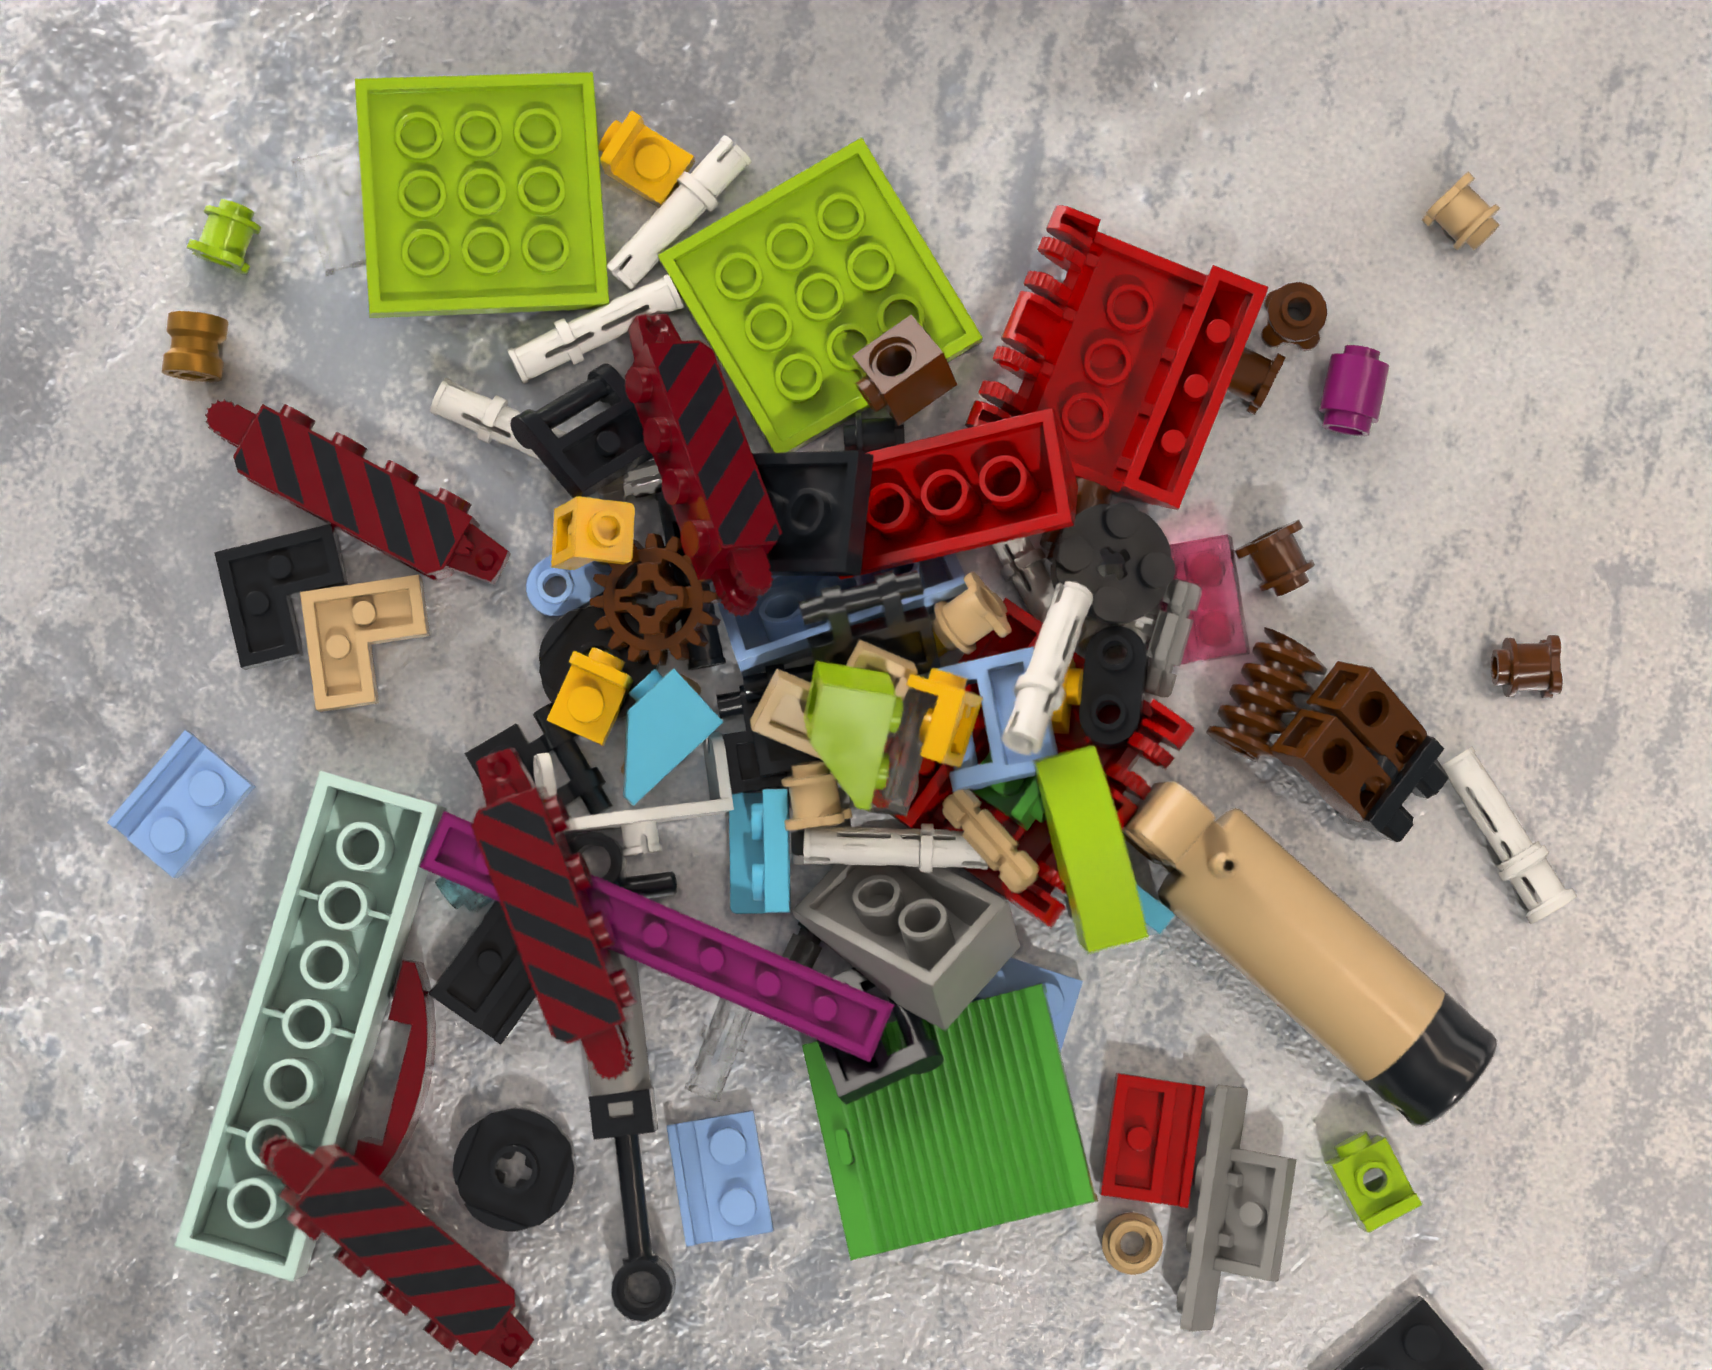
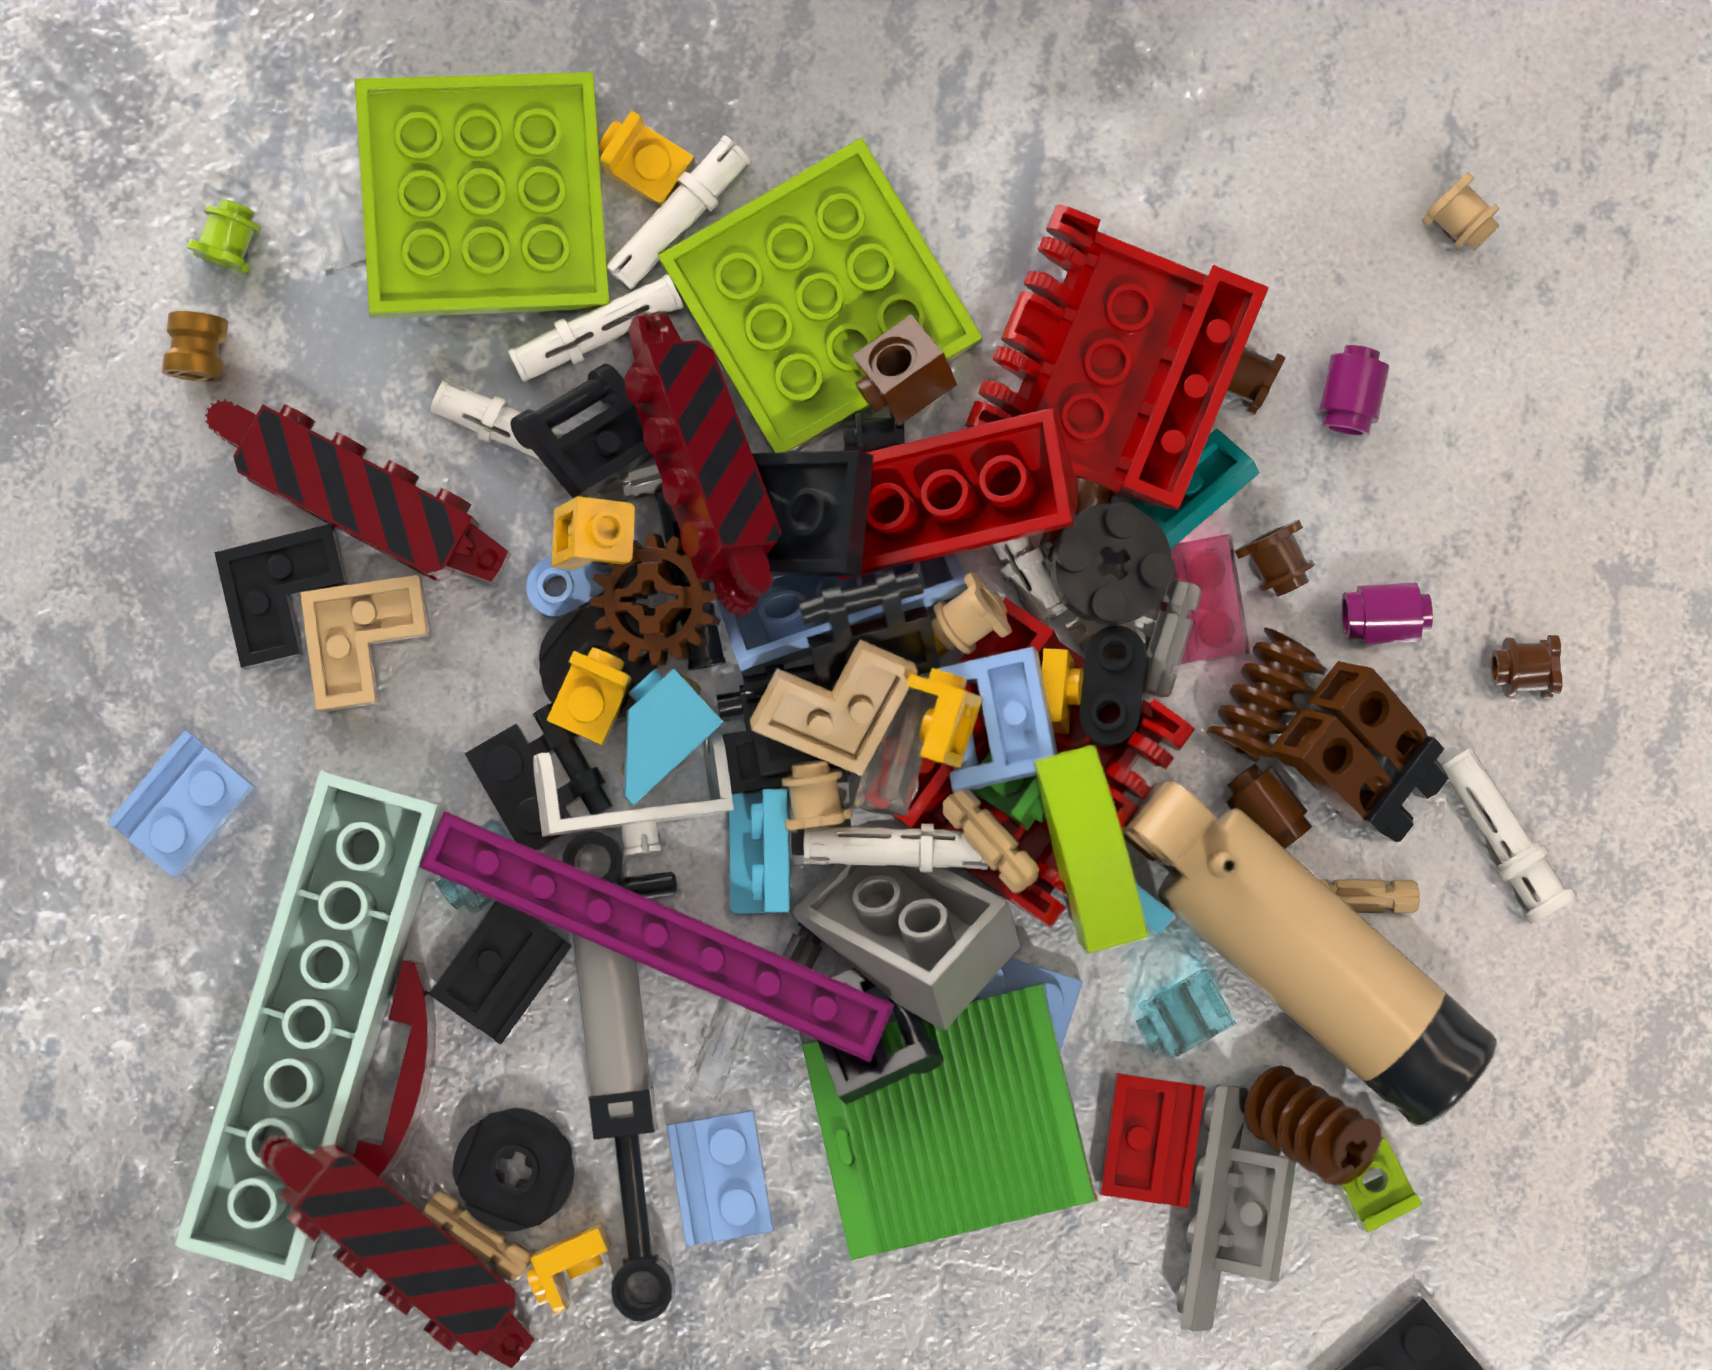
(477, 1238): none -> tan axle
(552, 915): dark red hinge -> none
(575, 1255): none -> yellow bracket
(849, 725): lime slope -> none
(1041, 688): white pin -> none
(1145, 1257): tan plate -> none
(1184, 1015): none -> clear light blue brick
(1217, 477): none -> teal plate
(1269, 804): none -> reddish brown brick
(1286, 330): reddish brown brick -> none
(1311, 1126): none -> reddish brown piece
(1376, 896): none -> tan axle
(1386, 614): none -> magenta brick

